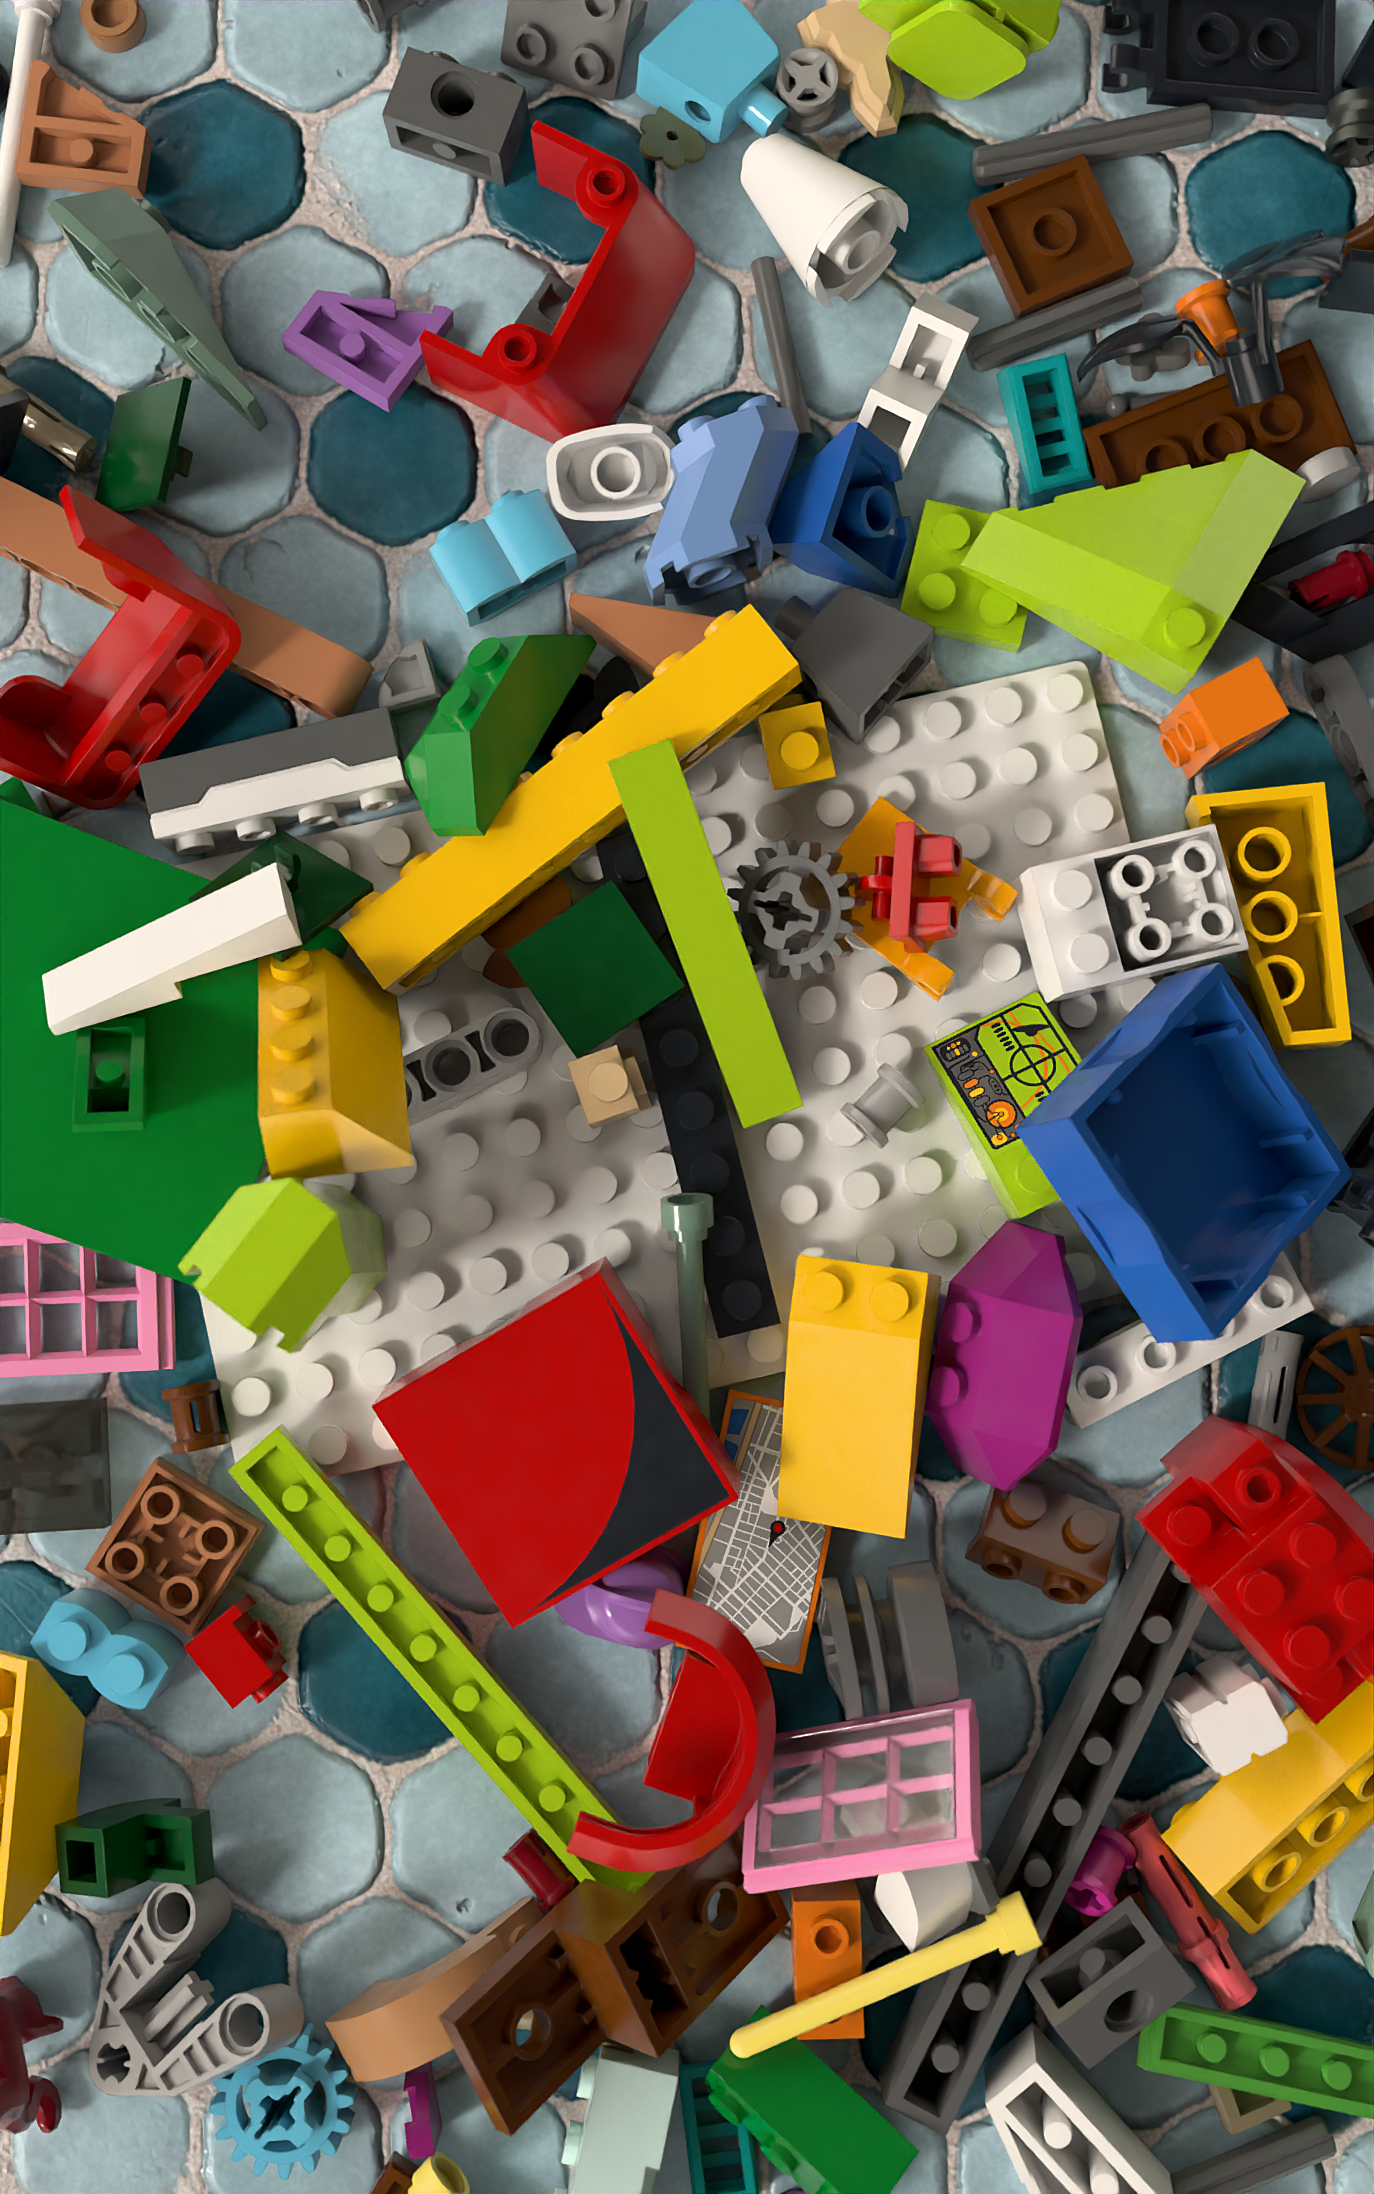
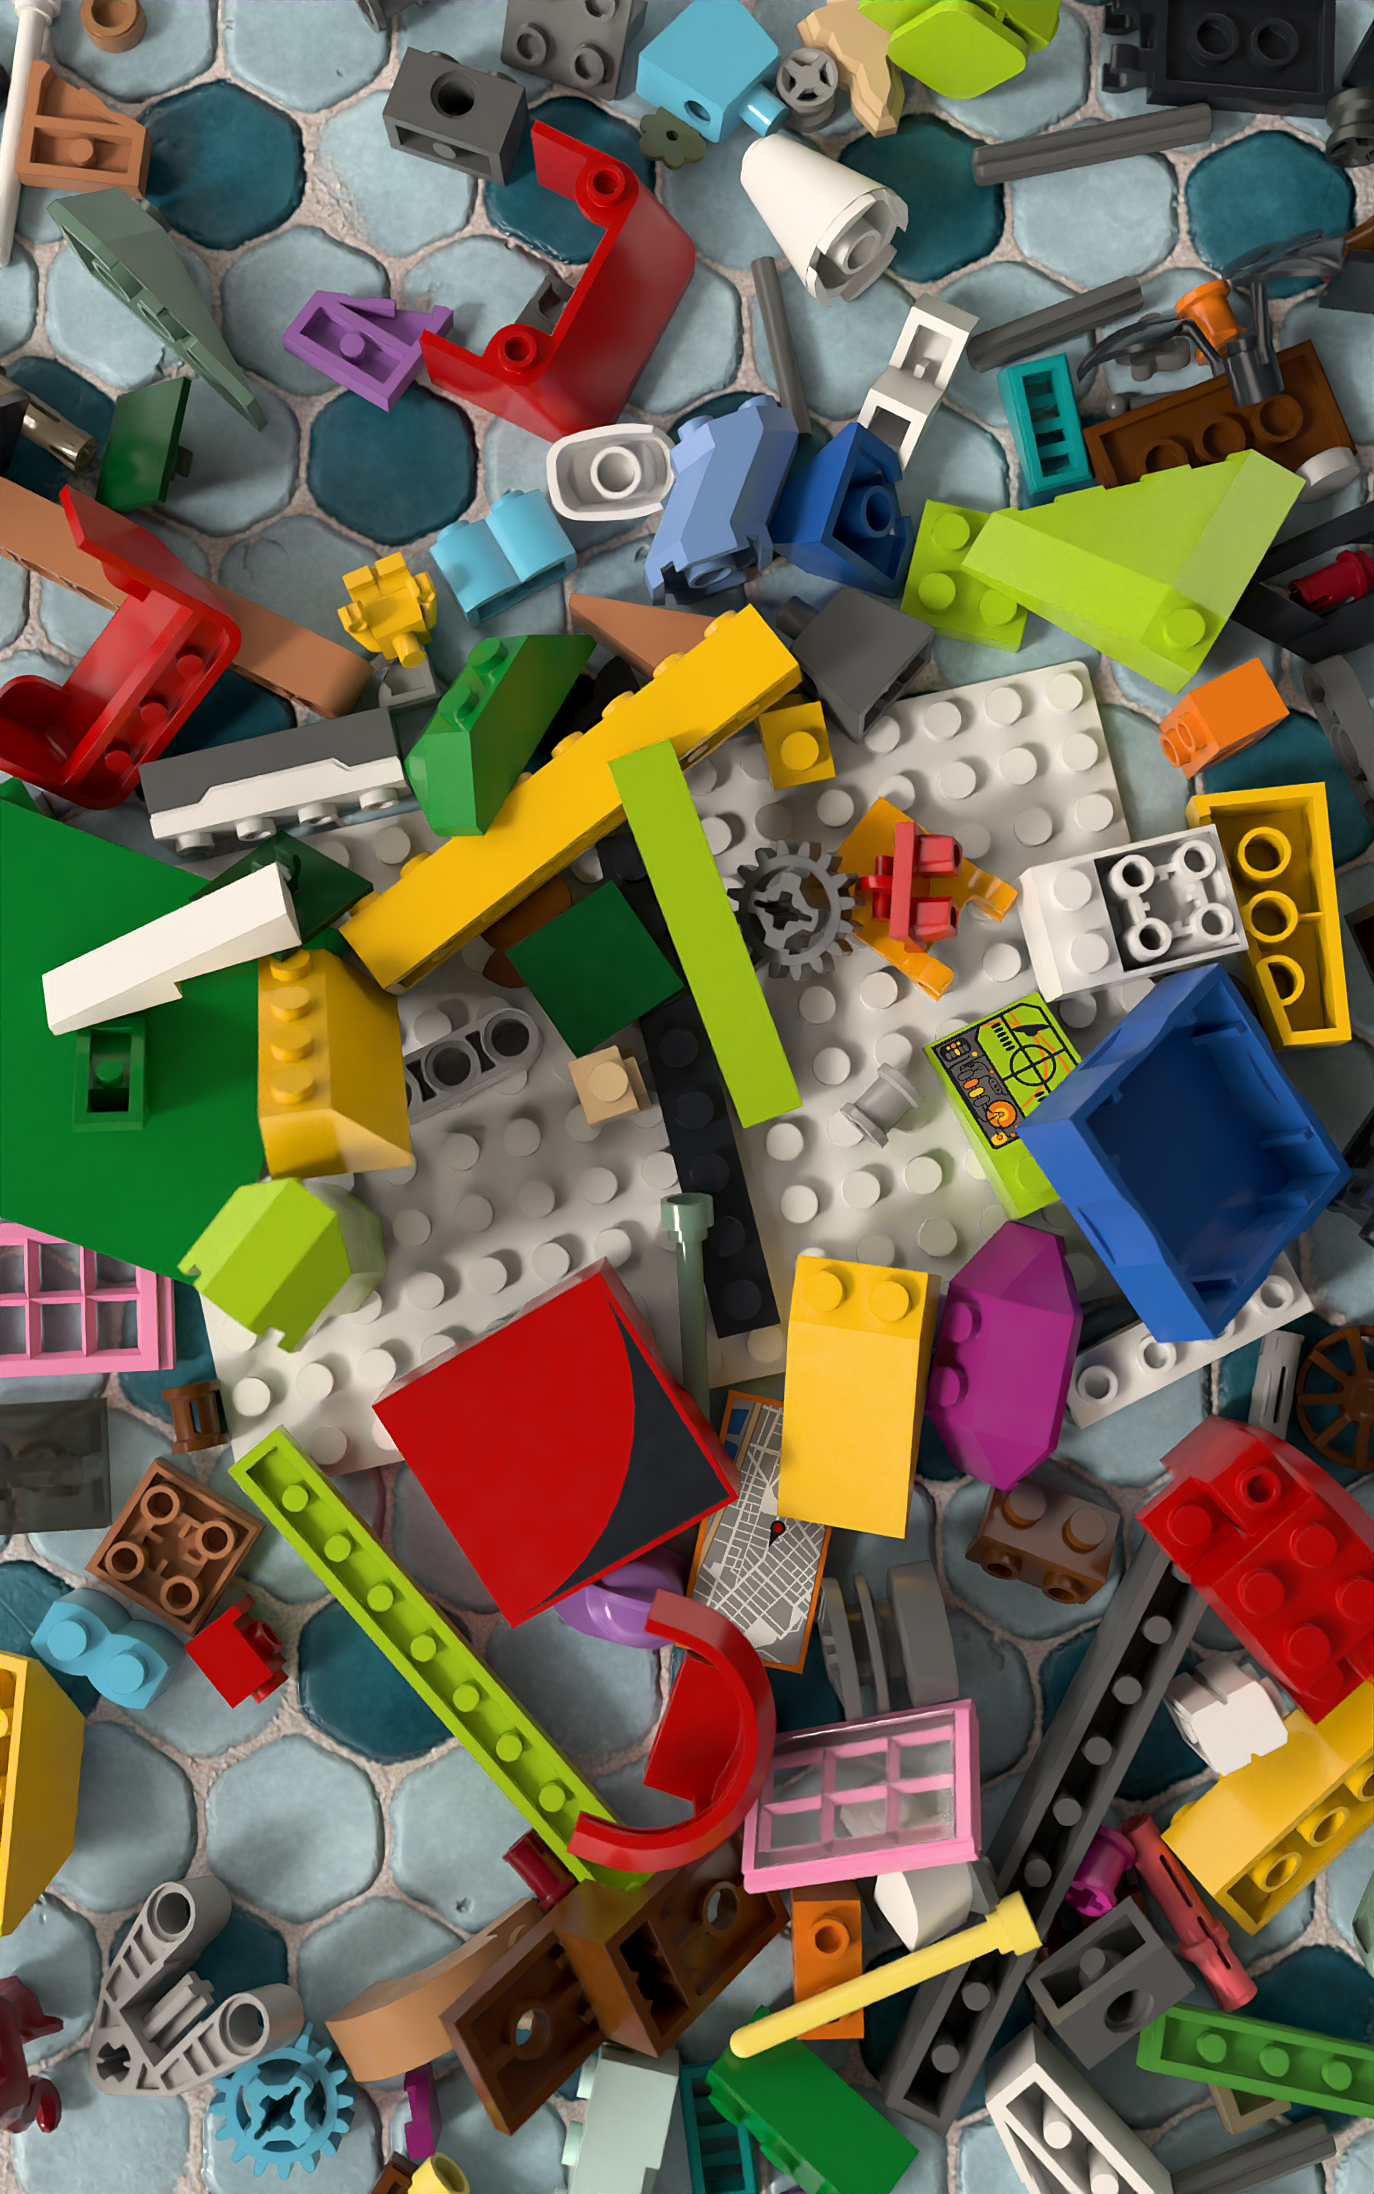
(133, 1845): dark green brick -> none
(391, 609): none -> yellow piece
(1050, 236): reddish brown plate -> none

